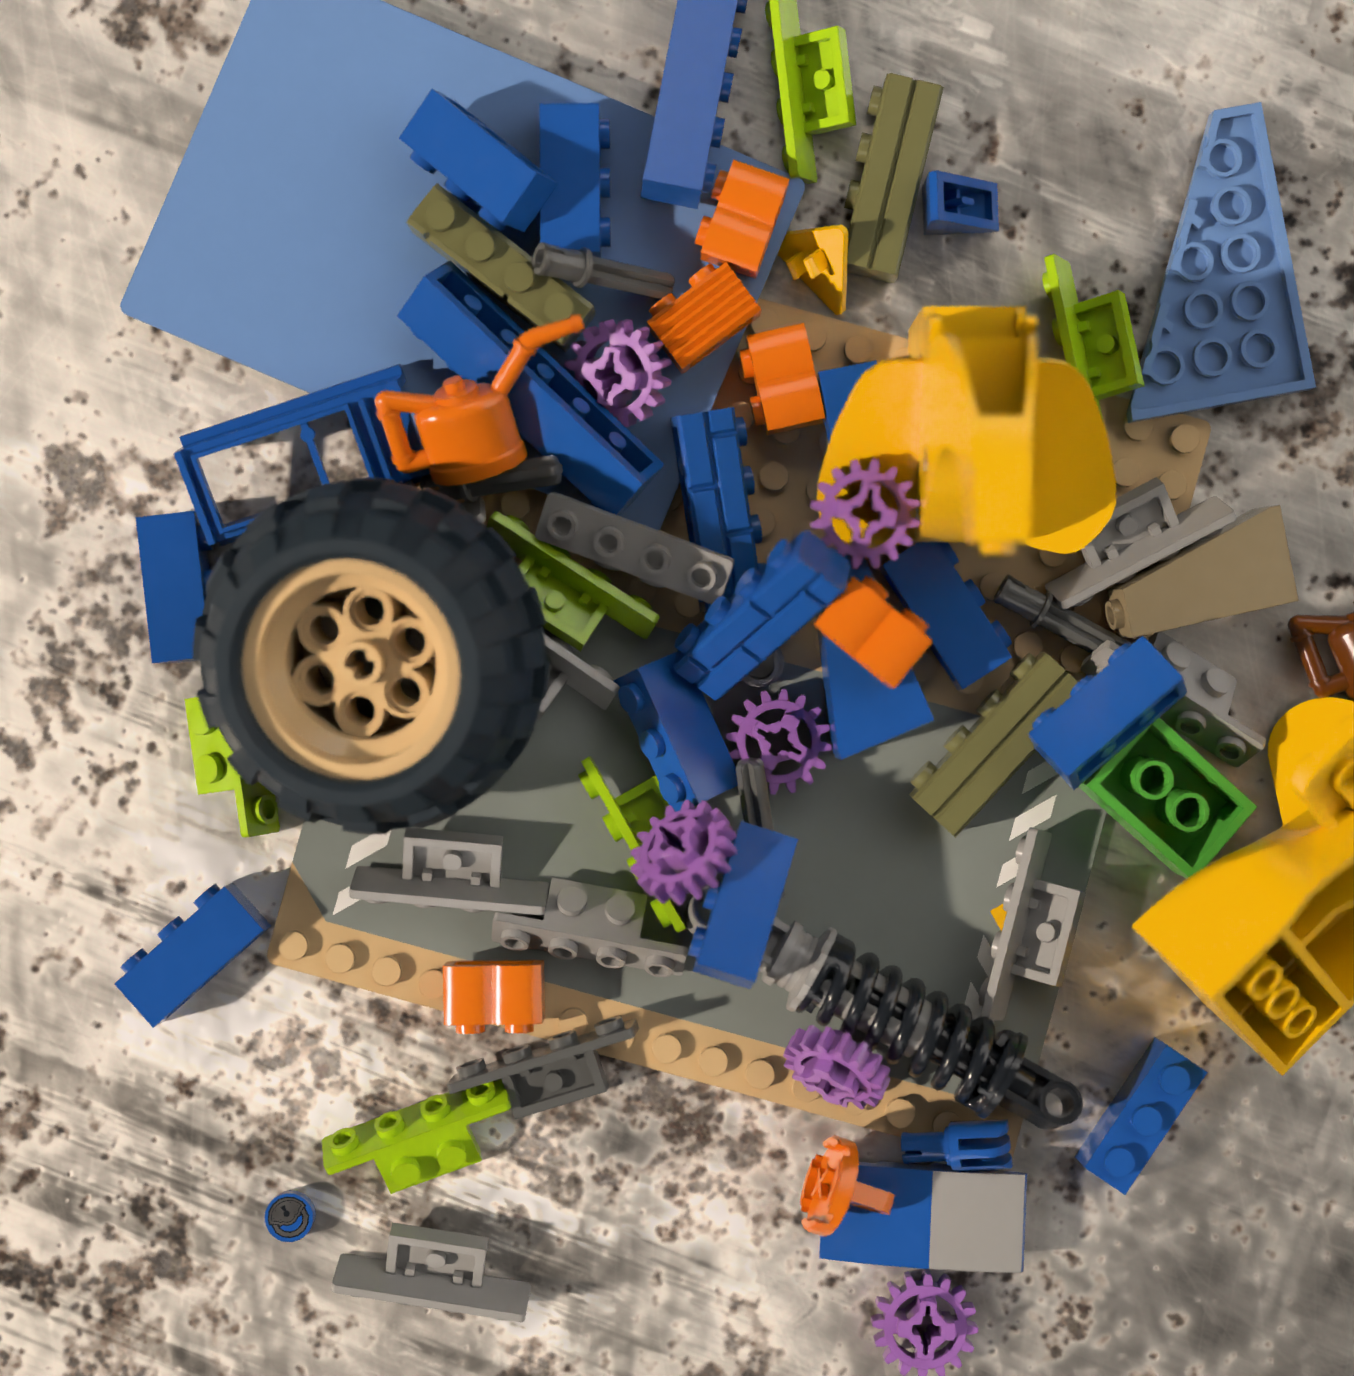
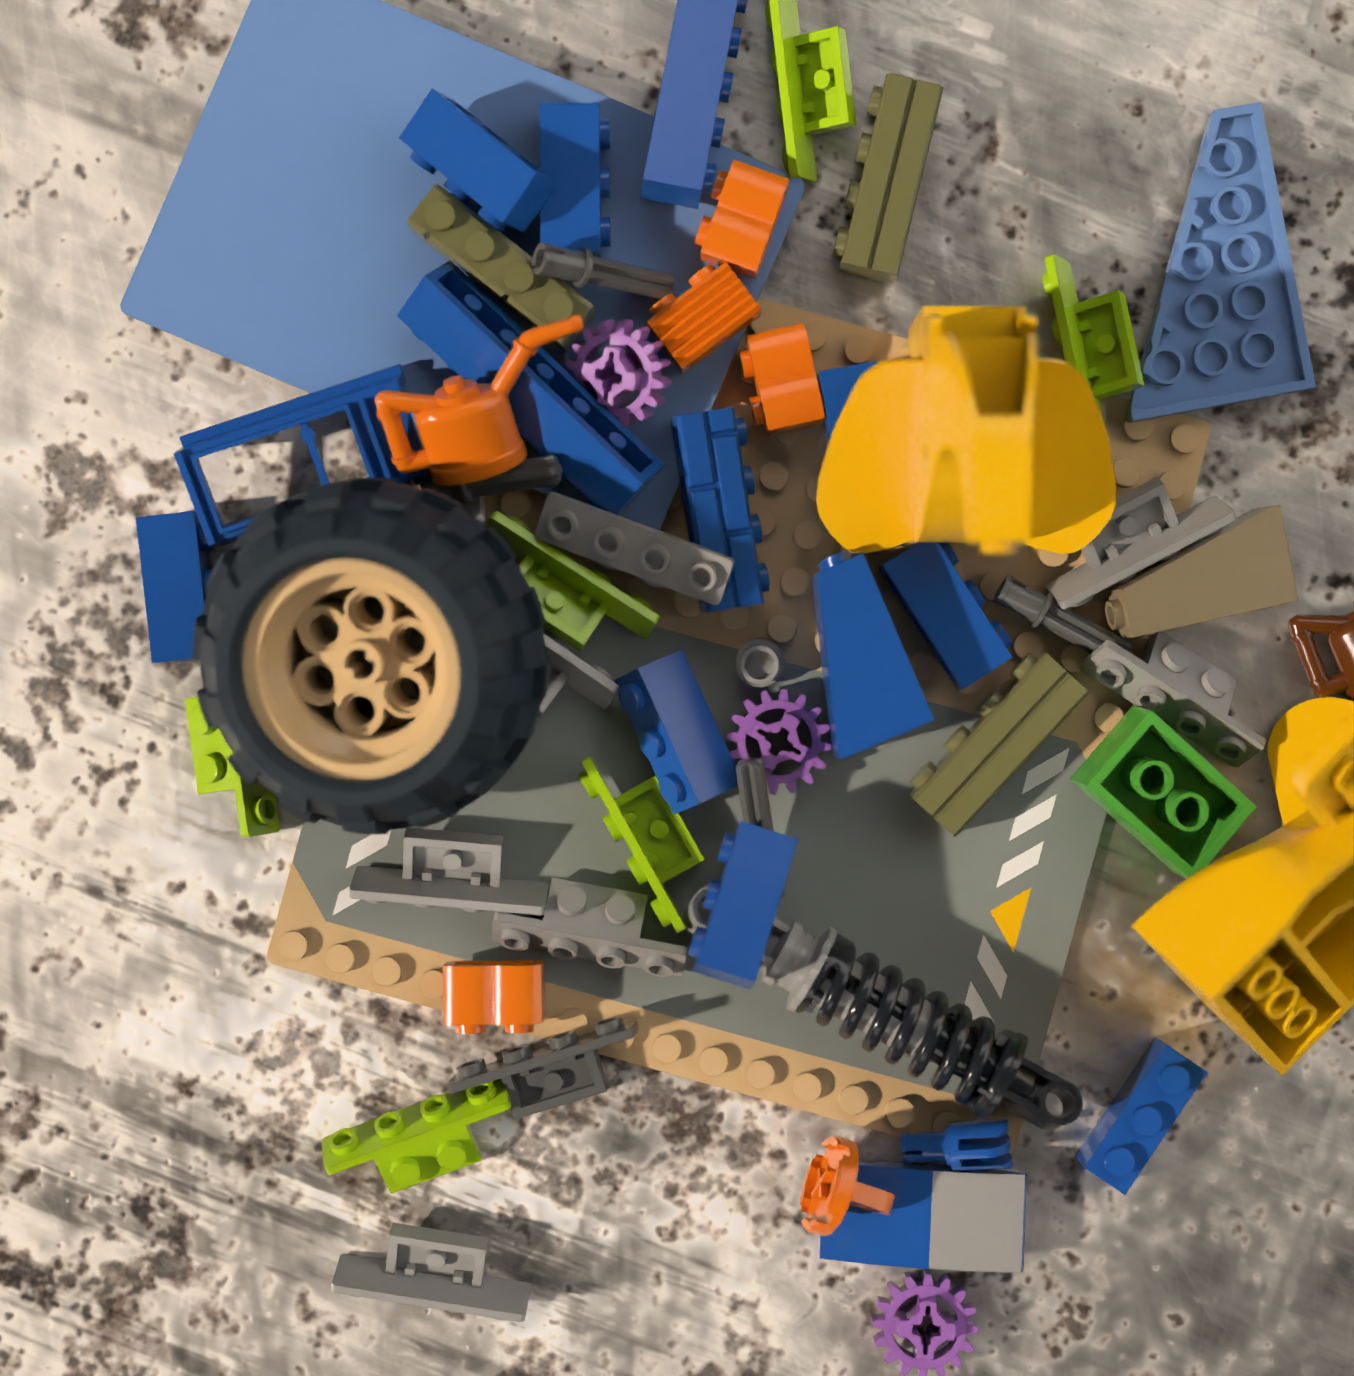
(191, 952): blue brick -> none
(290, 1216): tile -> none
(670, 873): medium lavender gear -> none
(761, 614): blue brick -> none
(820, 260): yellow piece -> none
(836, 1067): medium lavender gear -> none
(873, 631): orange brick -> none
(886, 518): medium lavender gear -> none
(959, 204): blue slope -> none
(1035, 931): light grey bracket -> none
(1107, 711): blue brick -> none

